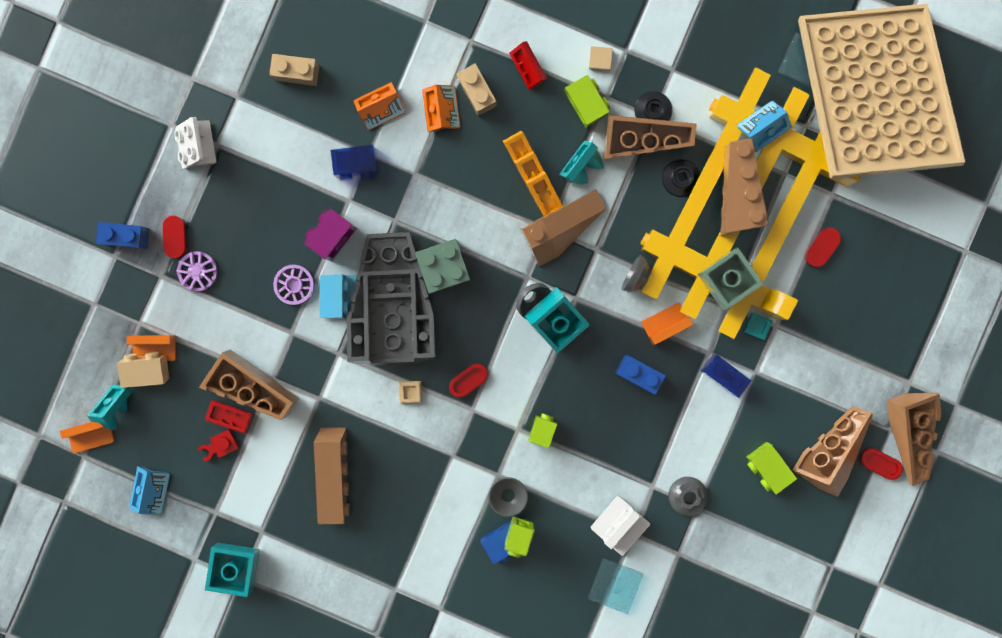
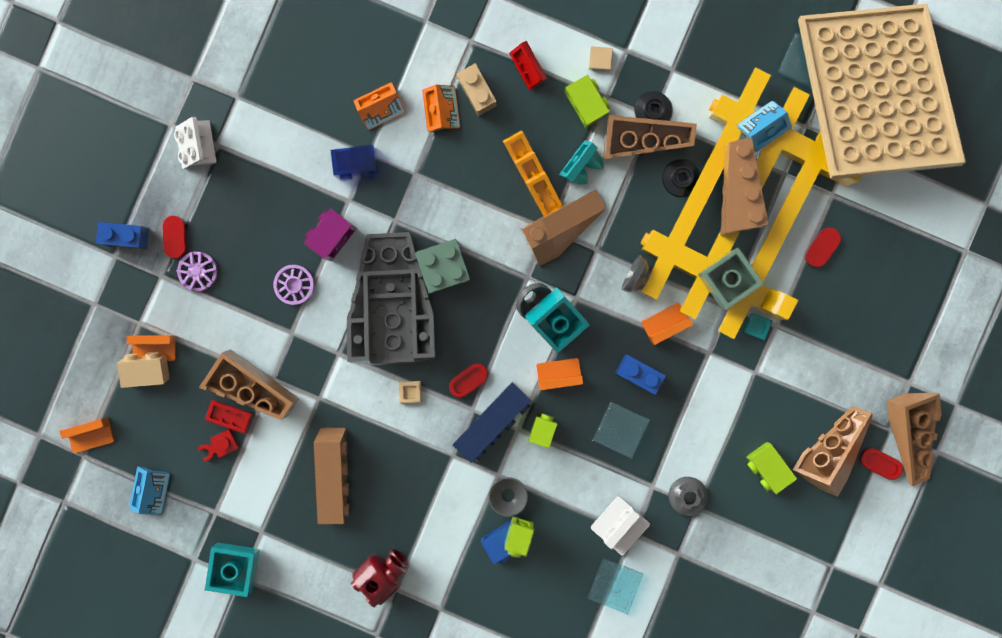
(112, 401): teal tile -> none
(294, 69): tan brick -> none
(336, 295): medium azure bracket -> none
(380, 577): none -> dark red piece
(491, 422): none -> dark blue brick
(559, 374): none -> orange panel
(621, 429): none -> clear light blue tile
(725, 375): clear blue brick -> none

